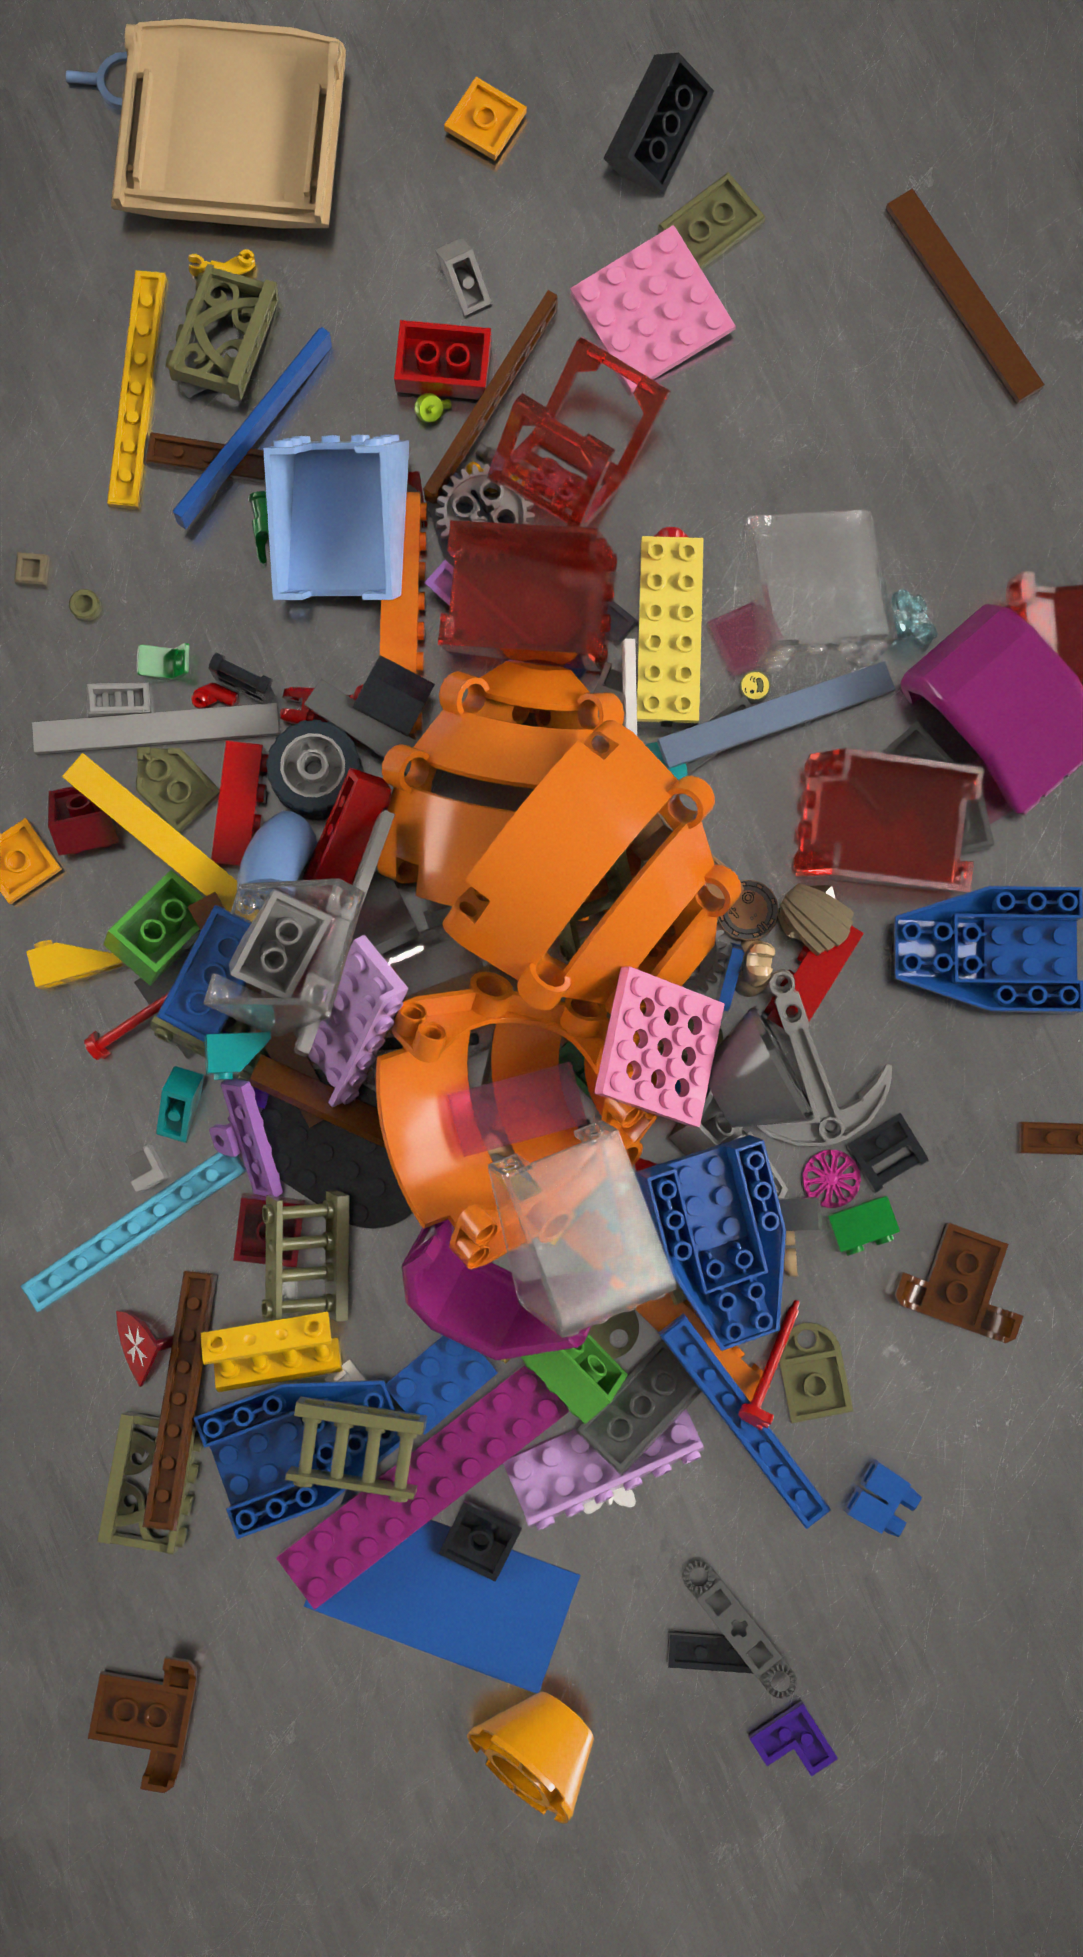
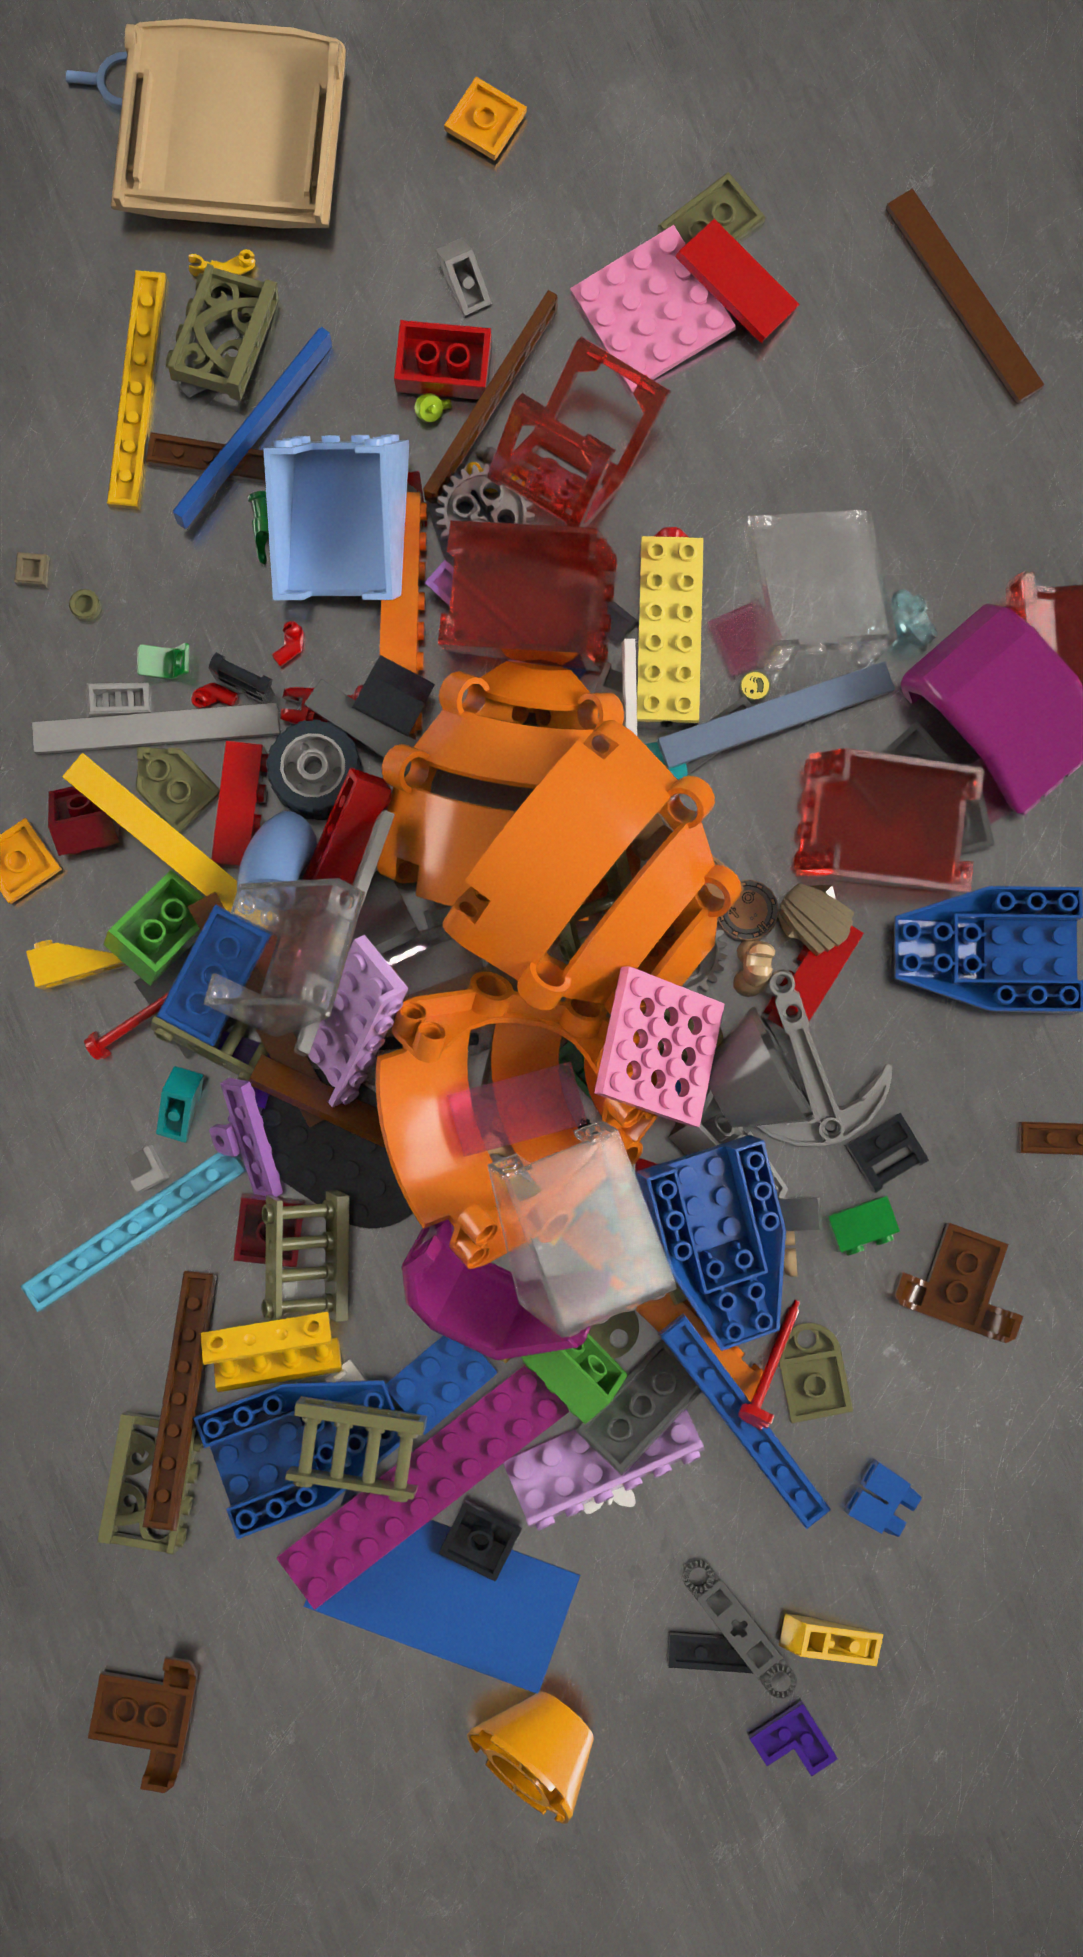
(139, 1344): red shield -> none
(231, 1052): teal slope -> none
(279, 944): light grey slope -> none
(292, 643): none -> red arm
(659, 122): black slope -> none
(730, 975): blue tile -> none
(737, 280): none -> red tile
(829, 1640): none -> yellow slope
(831, 1178): dark pink wheel -> none

